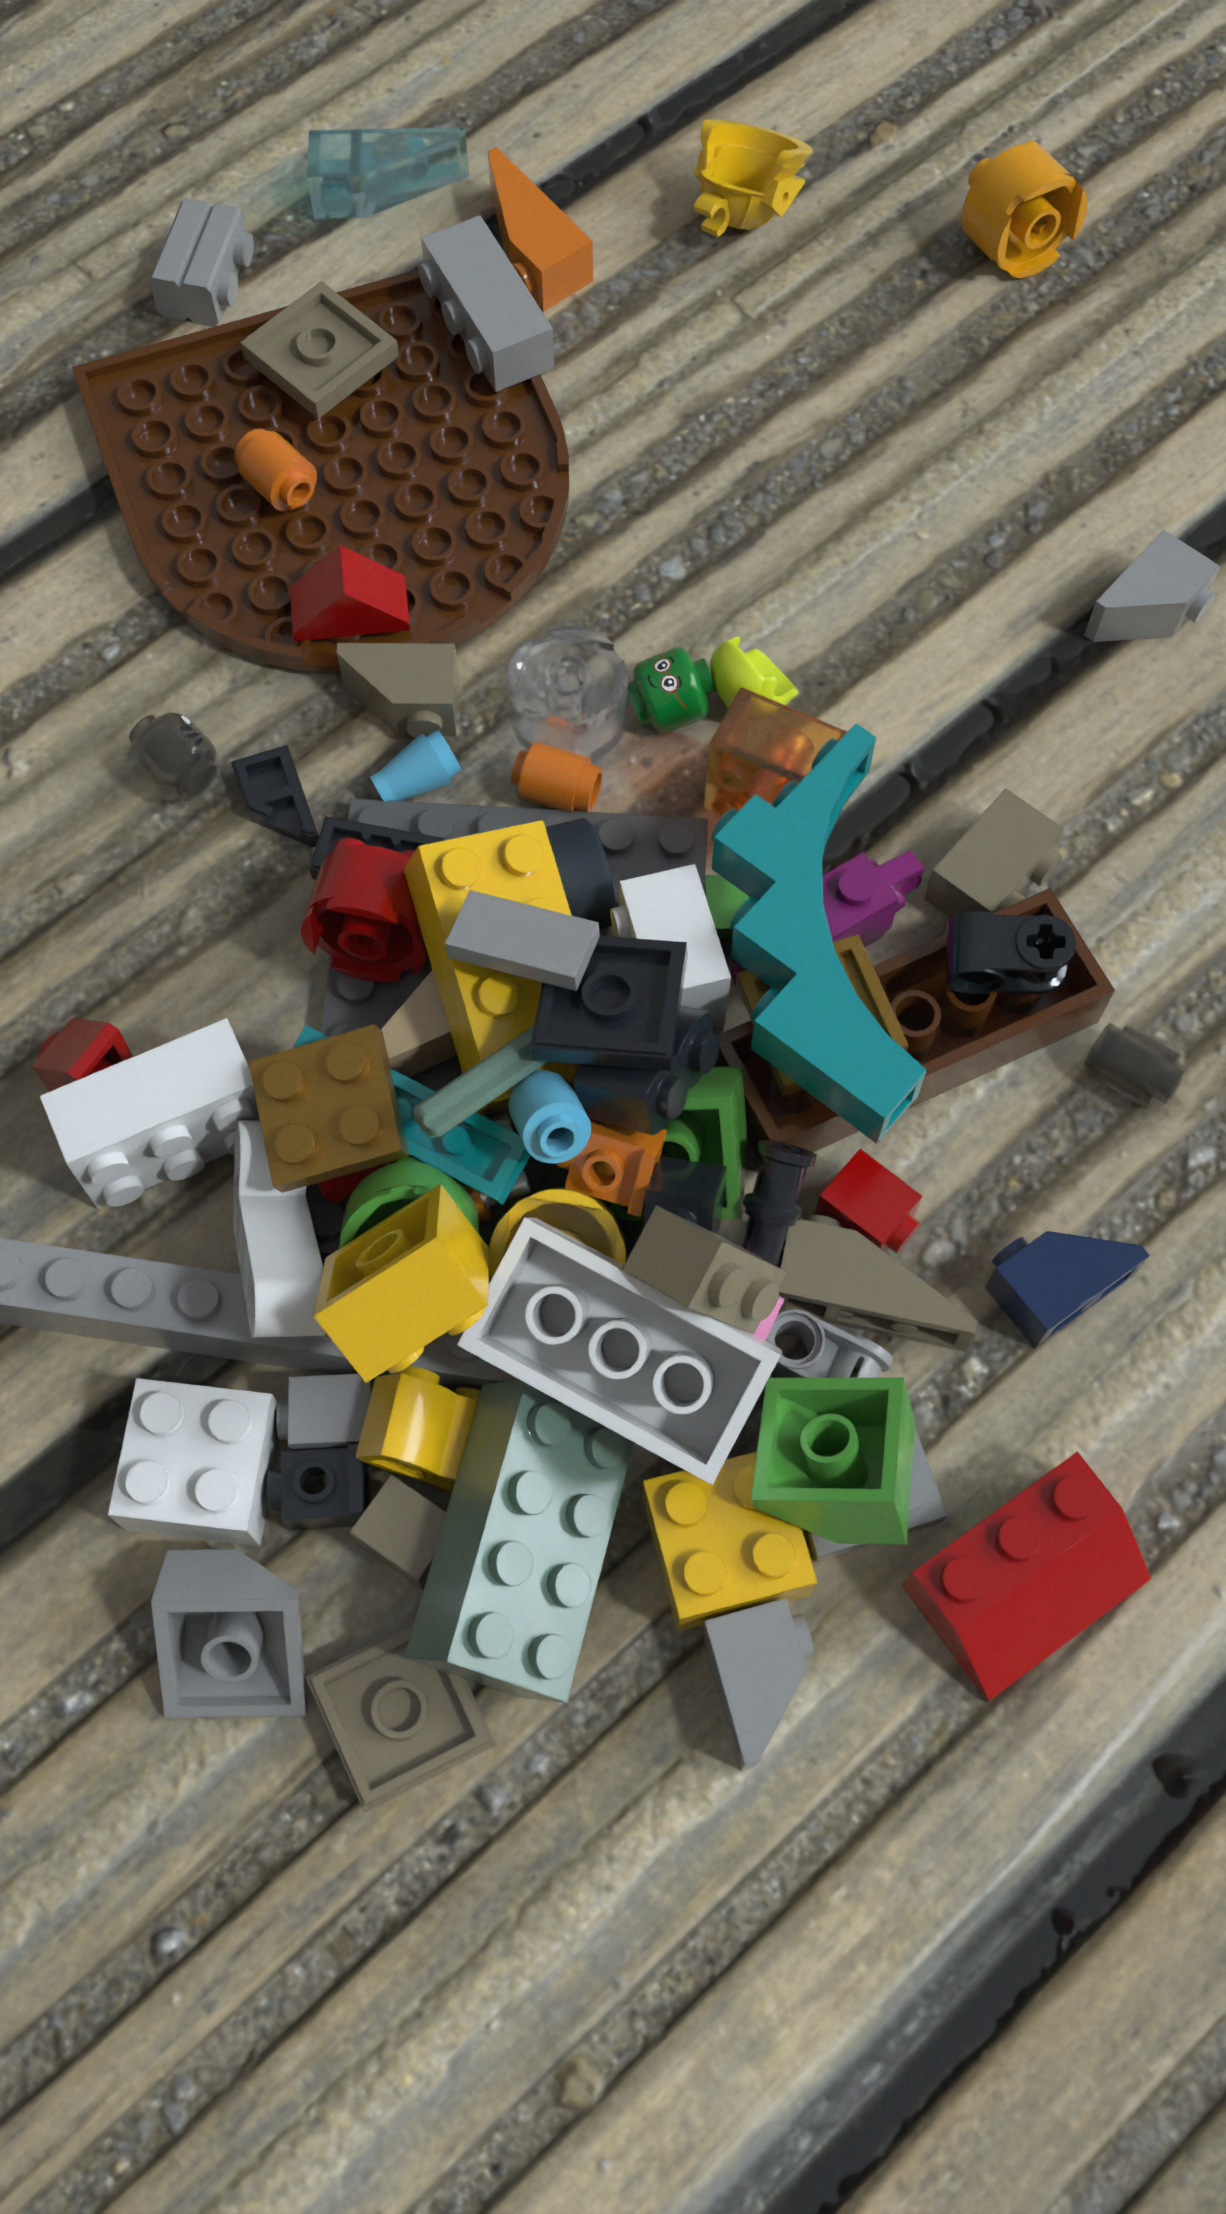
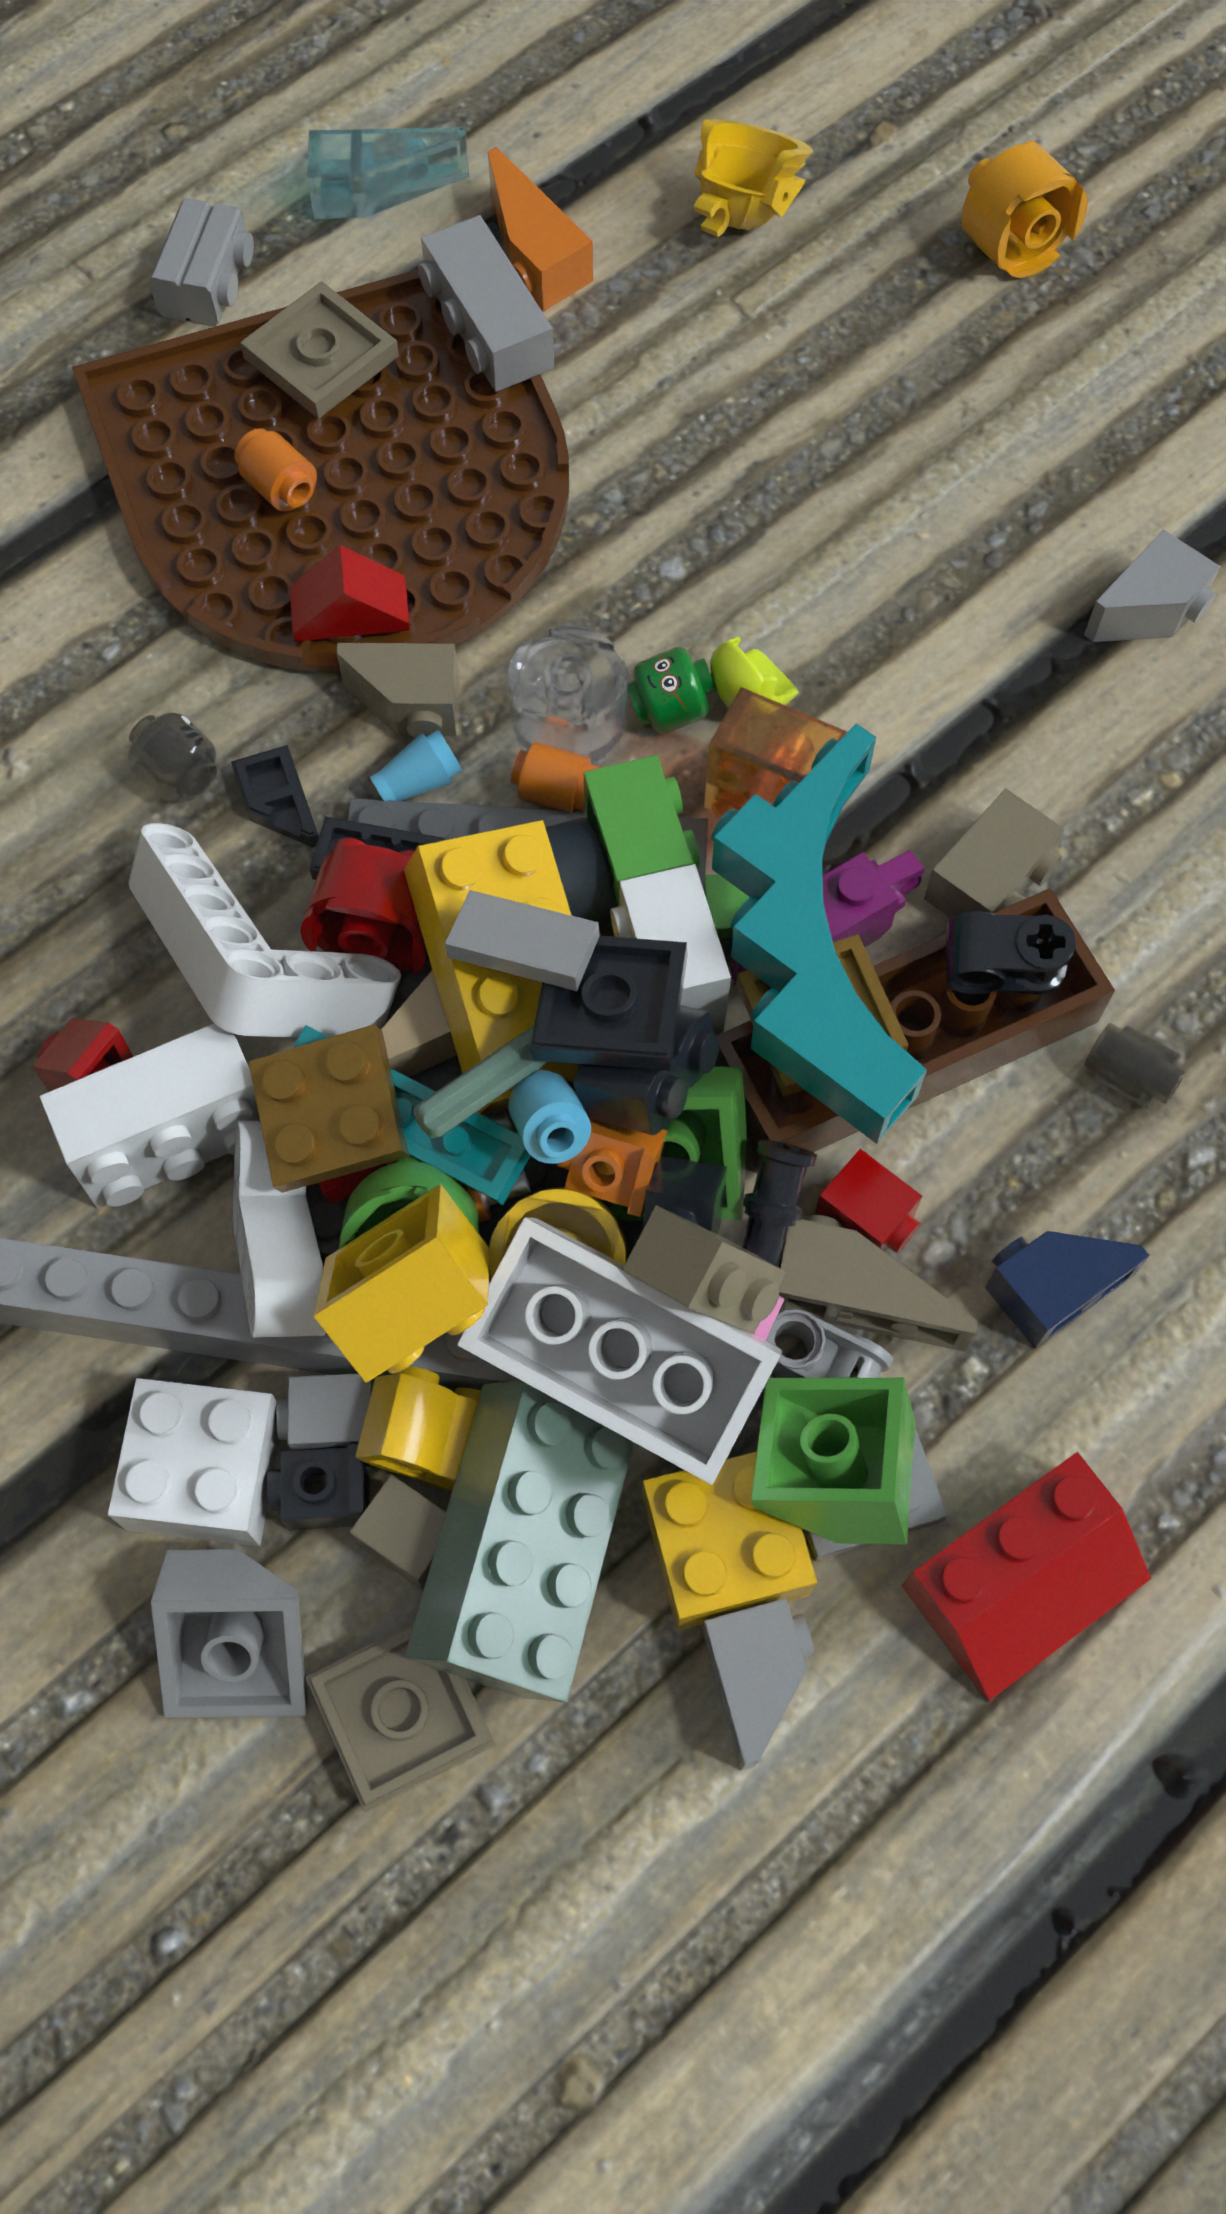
(231, 965): none -> white beam
(638, 819): none -> bright green brick

